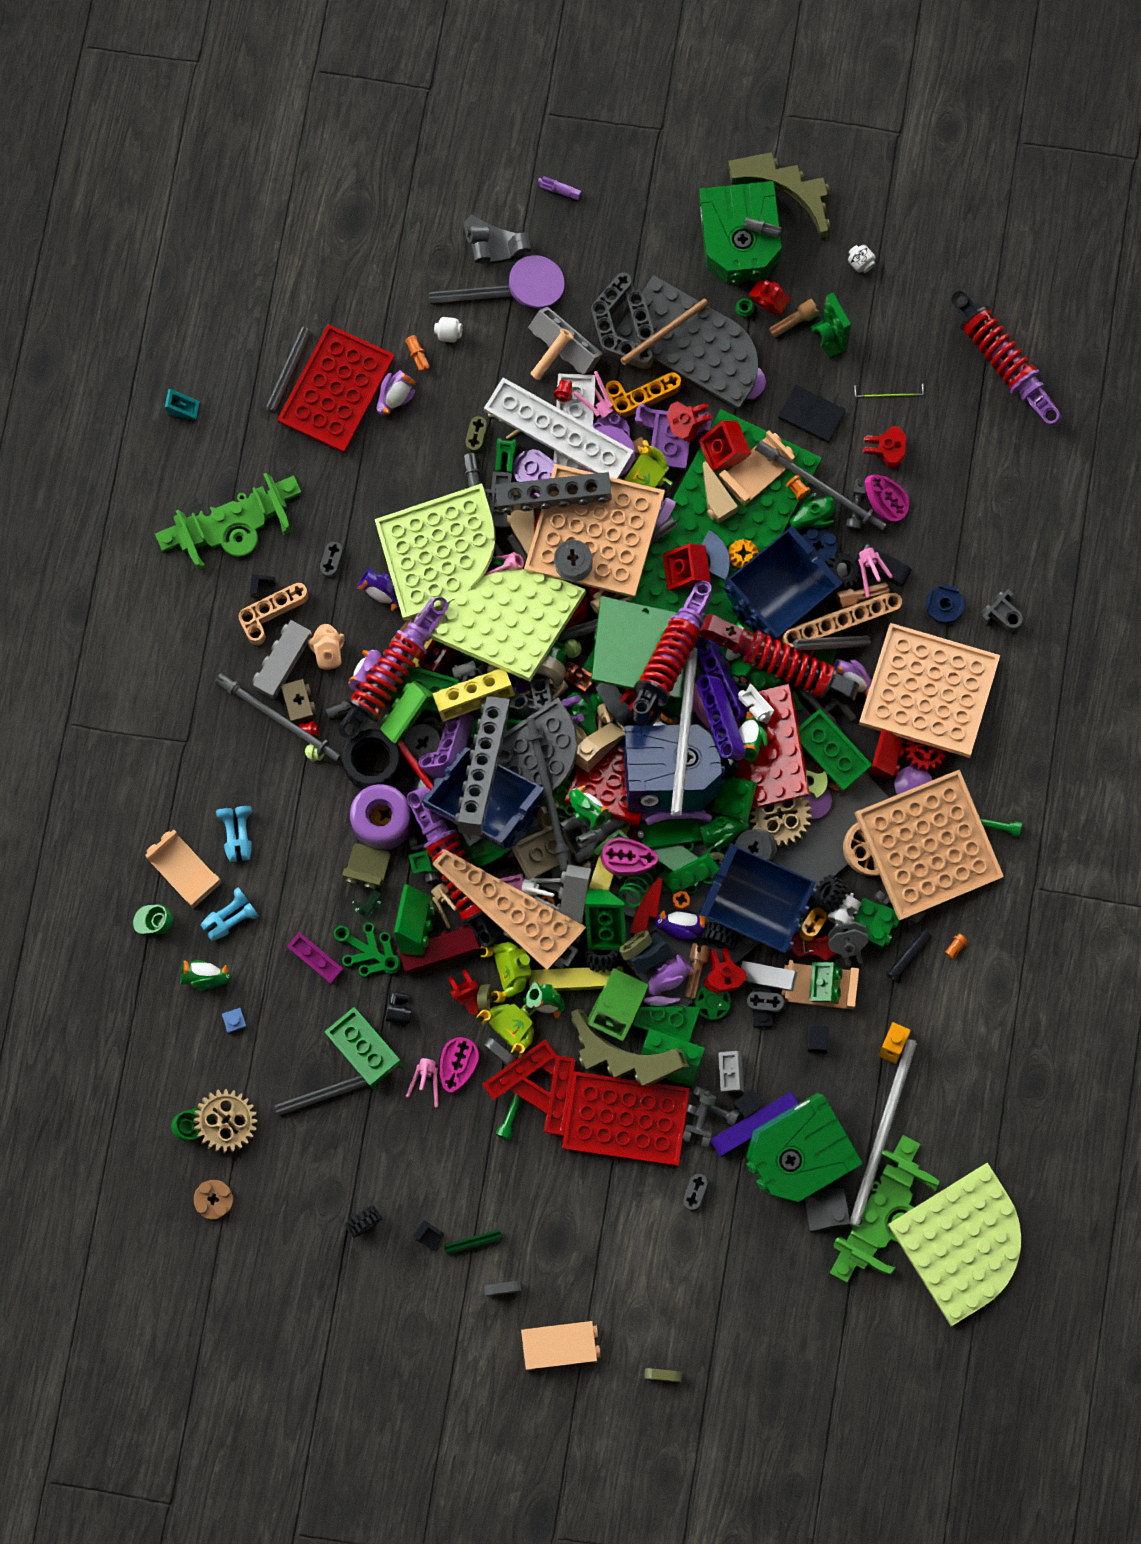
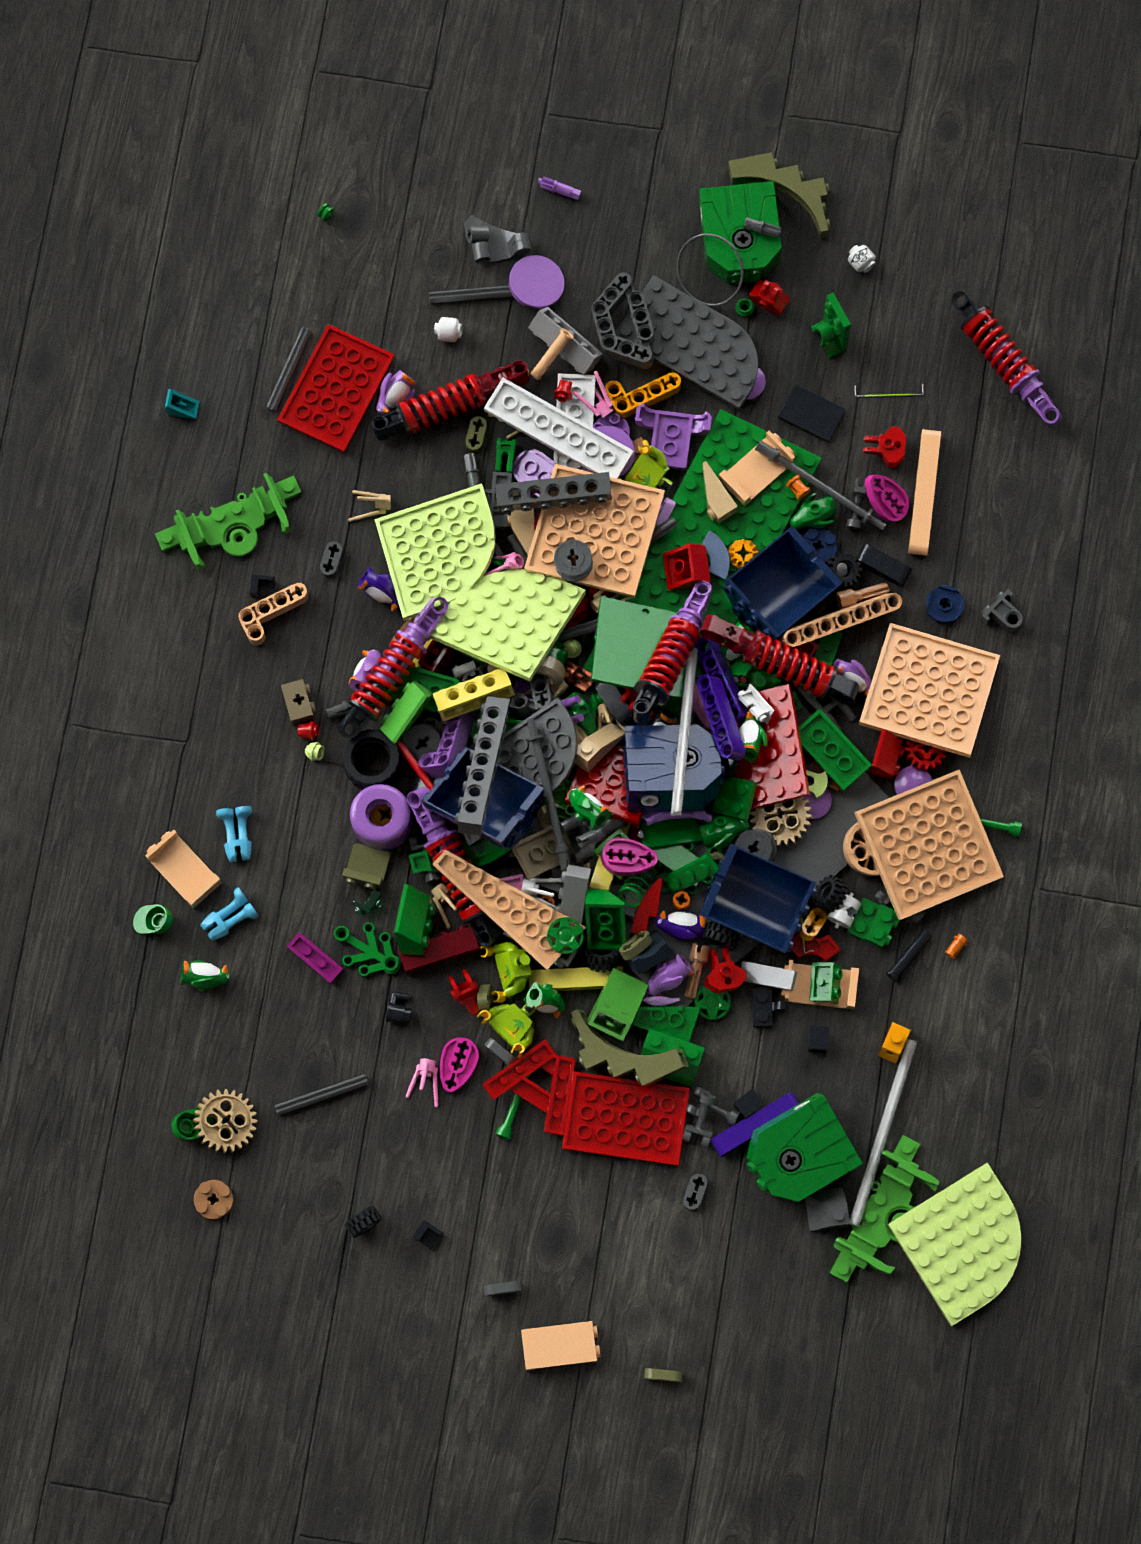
(233, 688): dark grey bar -> none
(234, 1020): medium blue plate -> none
(282, 659): light grey brick -> none
(325, 212): none -> green bush
(327, 646): light nougat head -> none
(363, 1047): plate -> none
(382, 502): none -> tan plant
(417, 353): orange axle -> none
(455, 397): none -> piece
(473, 1242): dark green axle -> none
(565, 935): none -> green wheel
(664, 331): medium nougat piece -> none
(685, 420): red hinge -> none
(724, 445): red slope -> none
(731, 1072): light grey hinge -> none
(738, 256): none -> dark grey piece
(765, 997): dark grey beam -> none
(805, 312): medium nougat piece -> none
(832, 642): dark grey axle -> none
(848, 942): dark grey hinge -> none
(869, 558): bright pink plant -> none
(924, 492): none -> light nougat beam

